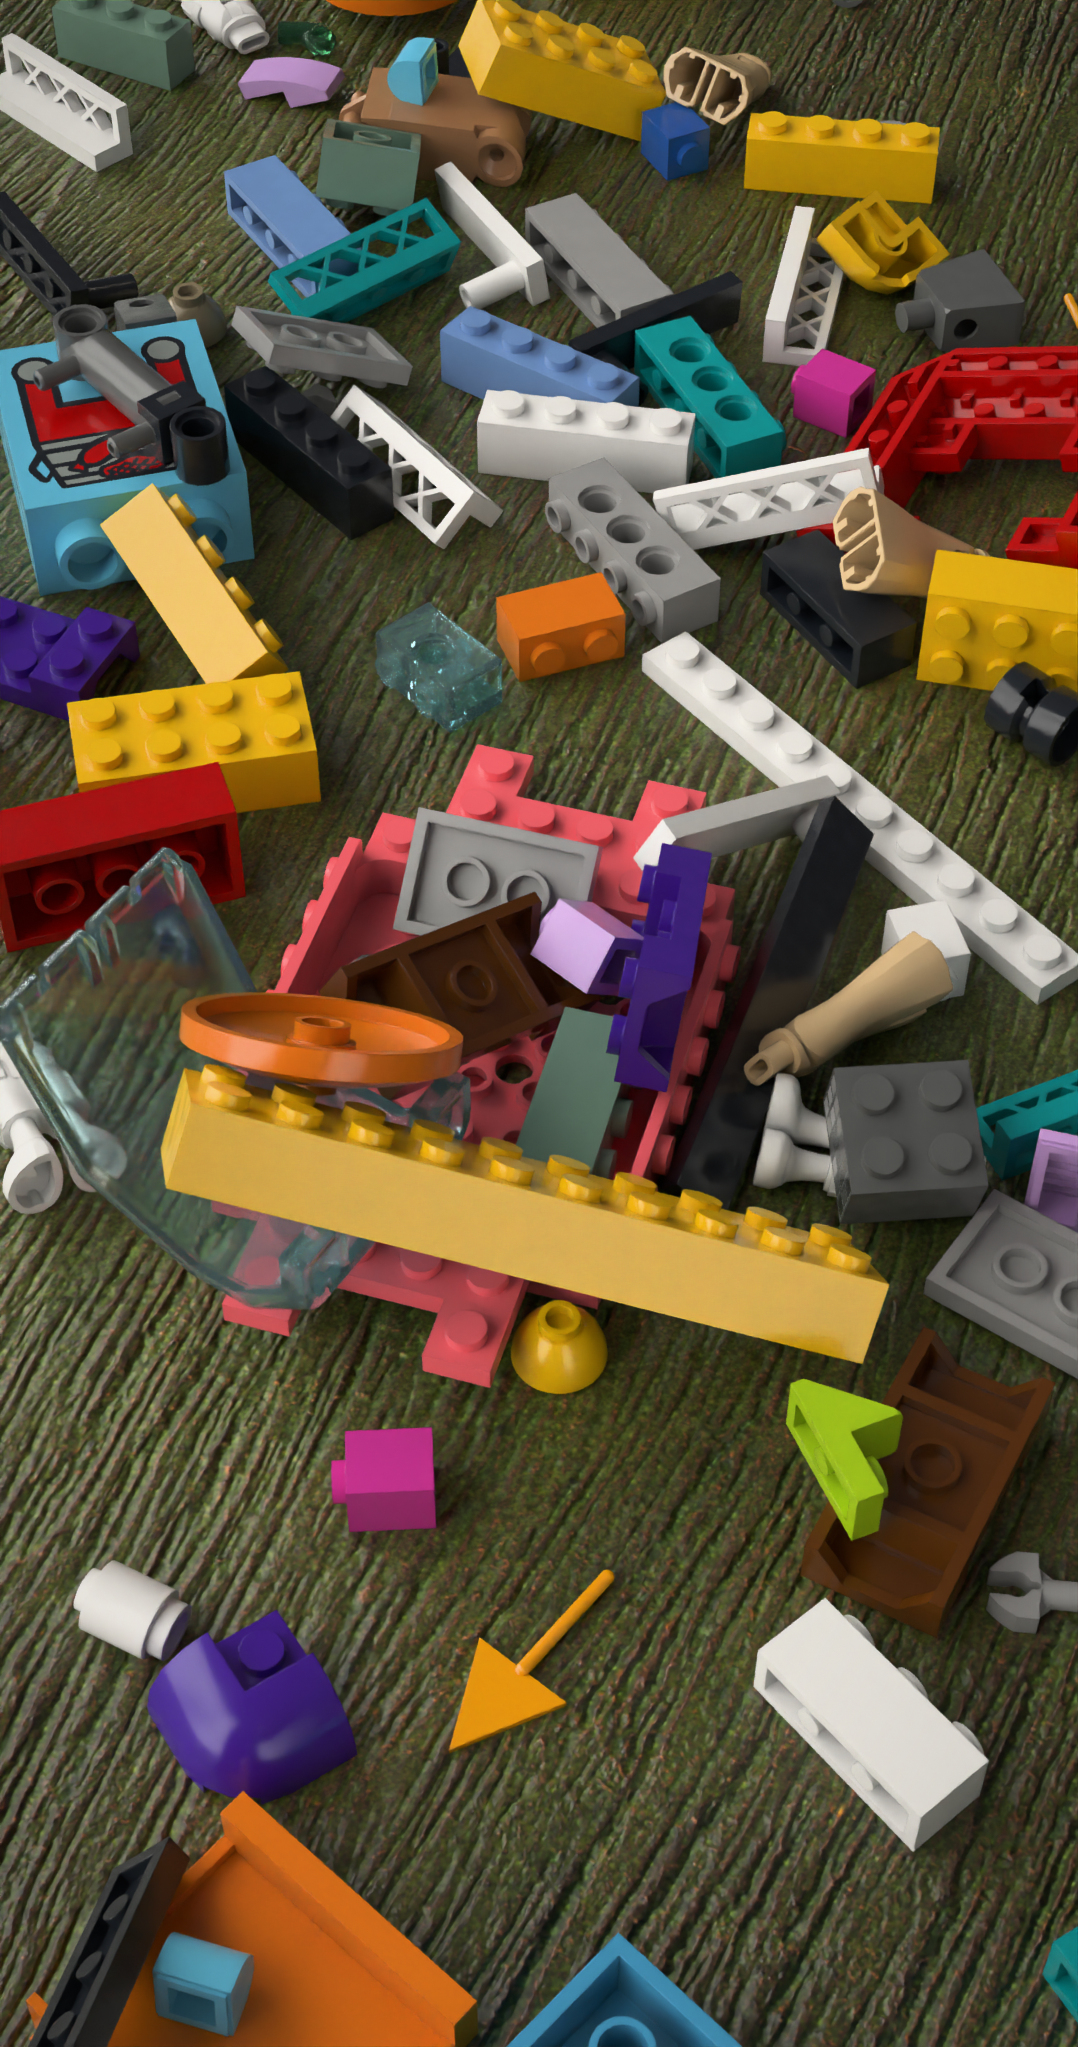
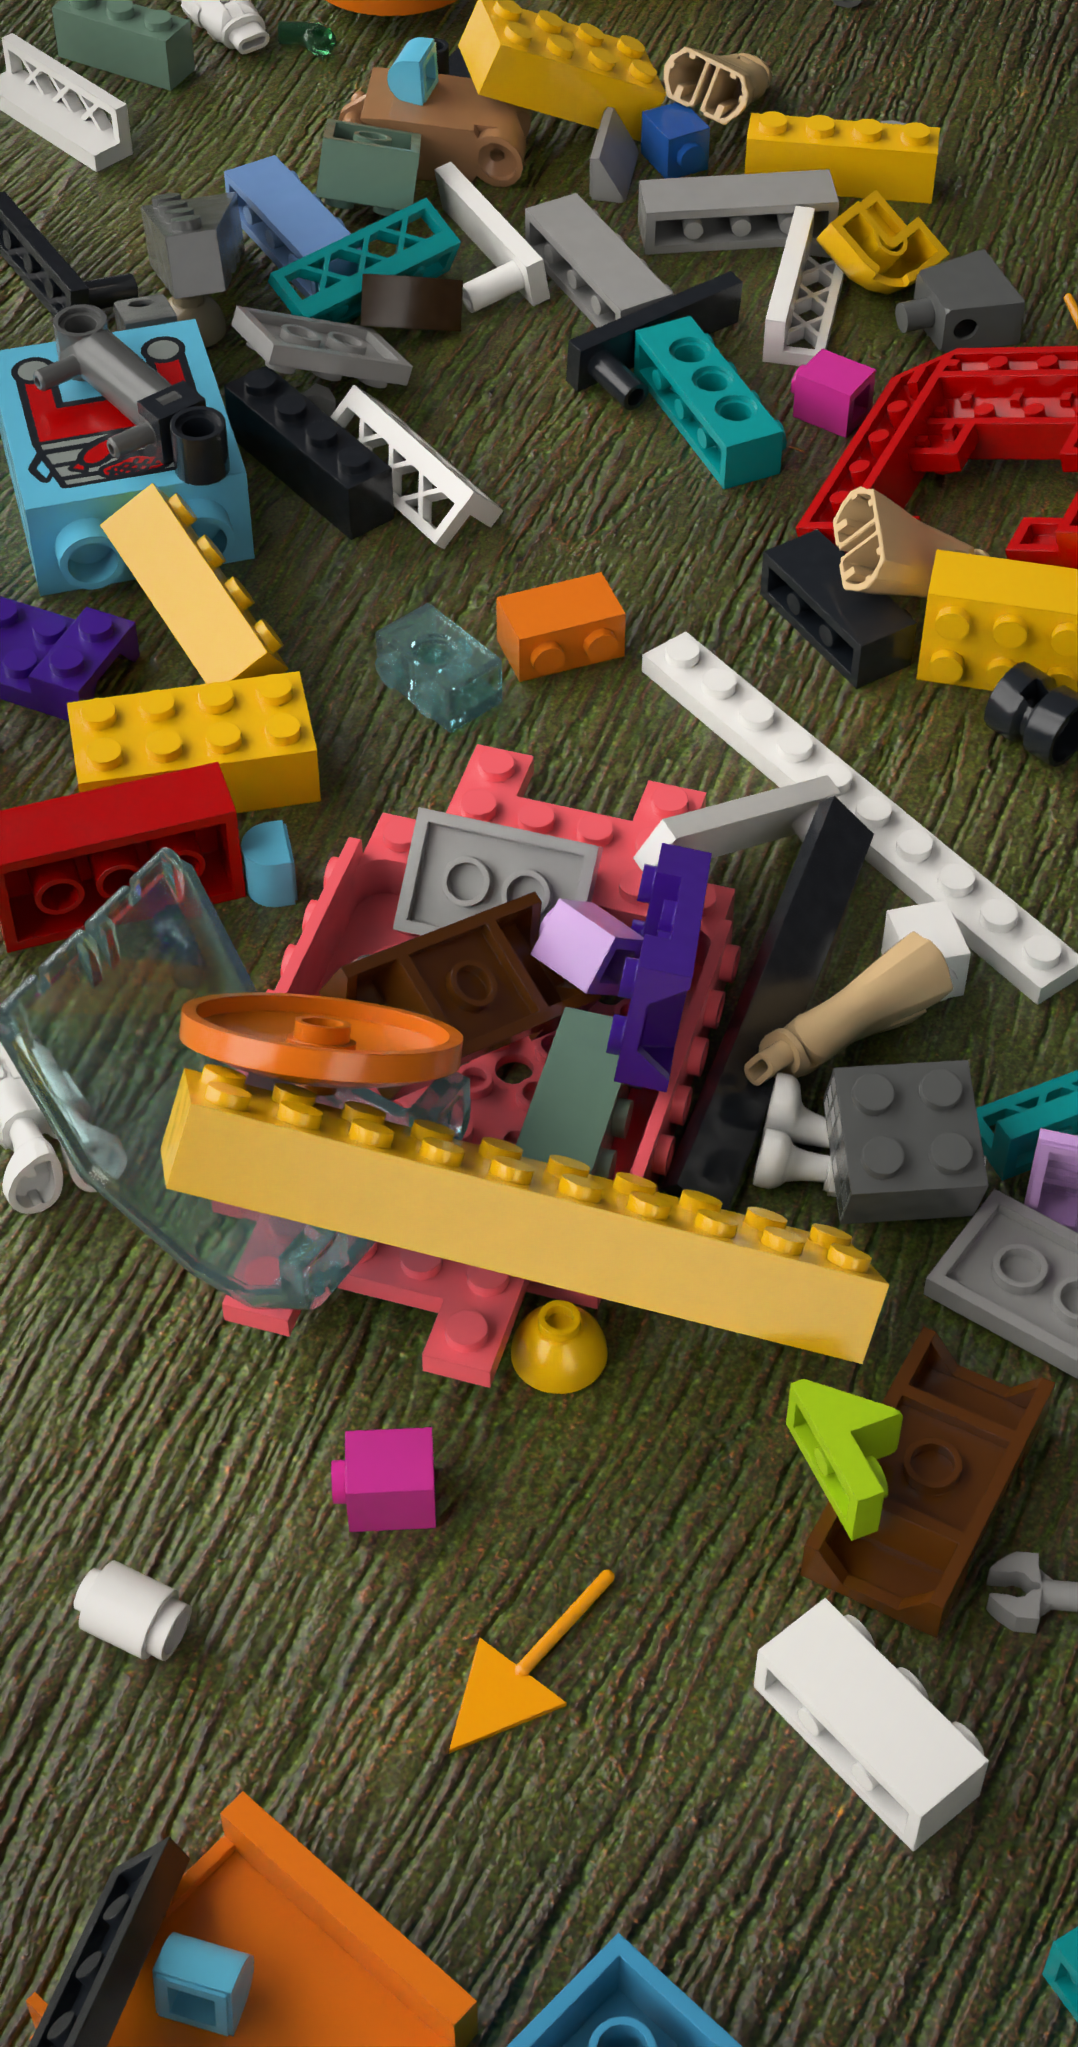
(193, 241): none -> dark grey wedge
(251, 1713): dark purple brick -> none
(269, 865): none -> medium azure brick
(298, 78): lavender slope -> none
(411, 302): none -> dark brown slope
(497, 355): medium blue brick -> none
(552, 435): white brick -> none
(612, 160): none -> light grey slope
(633, 549): light grey brick -> none
(731, 210): none -> light grey brick
(770, 509): white fence -> none

